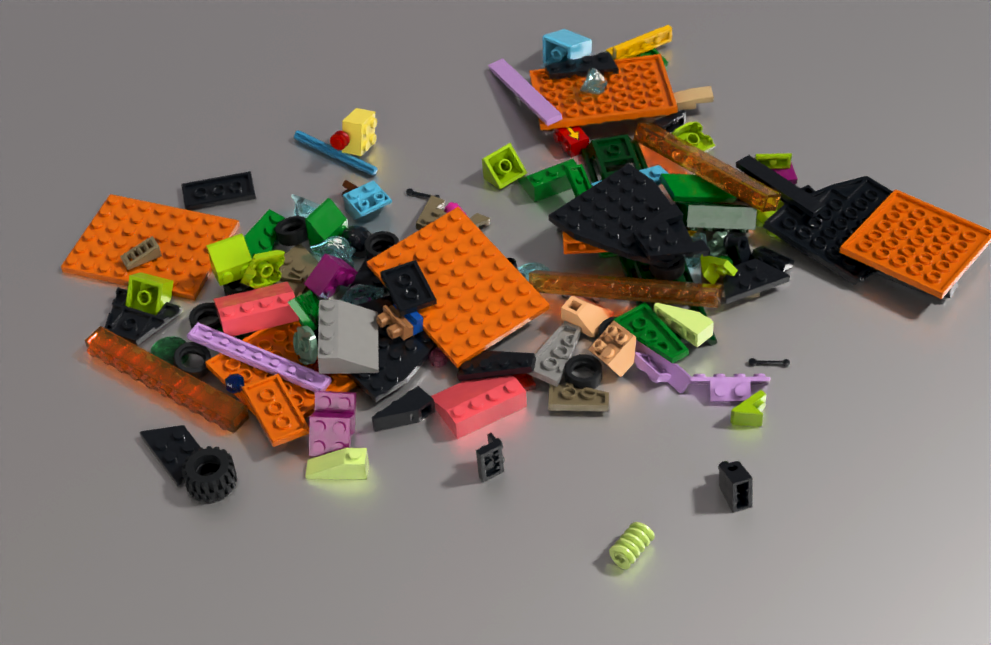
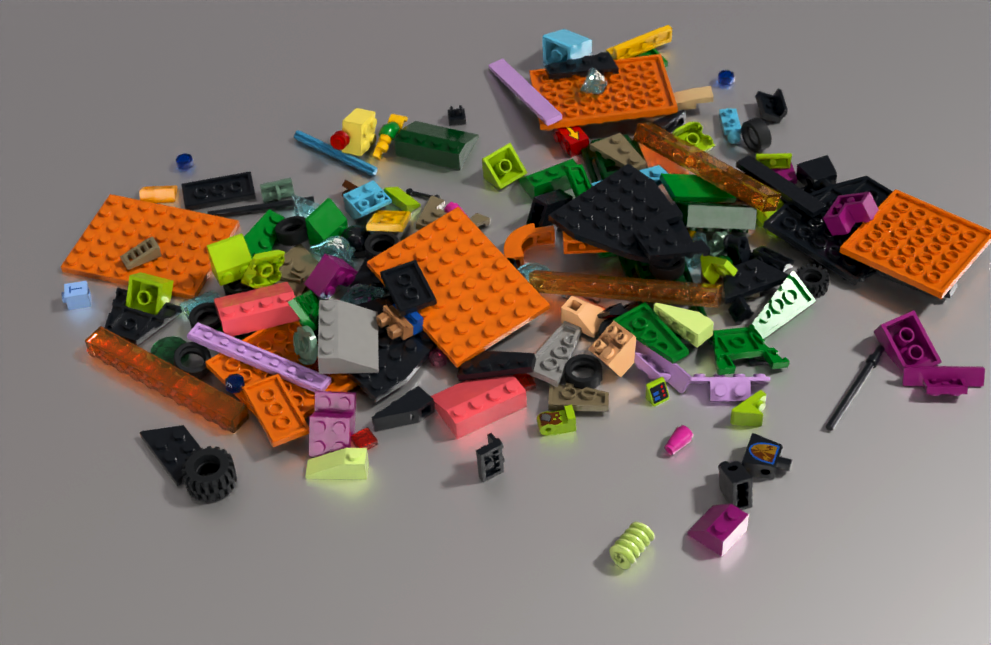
(76, 295): none -> light blue brick
(158, 194): none -> light orange slope
(184, 161): none -> clear blue tile
(207, 297): none -> clear light blue slope
(257, 207): none -> black bar
(277, 190): none -> sand green hips
(364, 439): none -> clear red tile
(388, 133): none -> yellow piece
(388, 221): none -> yellow tile
(401, 199): none -> lime slope
(434, 144): none -> dark green slope
(456, 116): none -> black tile
(525, 238): none -> orange arch
(546, 204): none -> black slope
(557, 422): none -> lime leg
(617, 310): none -> black slope
(620, 151): none -> dark tan wing
(657, 392): none -> slope
(680, 438): none -> dark pink cone
(720, 527): none -> magenta slope
(725, 77): none -> clear blue tile
(730, 125): none -> medium azure plate
(740, 310): none -> black tile
(741, 344): none -> green wing
(756, 134): none -> black tyre
(764, 458): none -> black torso
(772, 106): none -> black bracket
(785, 304): none -> wing
(817, 173): none -> black torso
(817, 274): none -> black tyre
(849, 210): none -> magenta brick
(871, 362): none -> black bar
(907, 342): none -> magenta slope
(944, 379): none -> magenta bracket

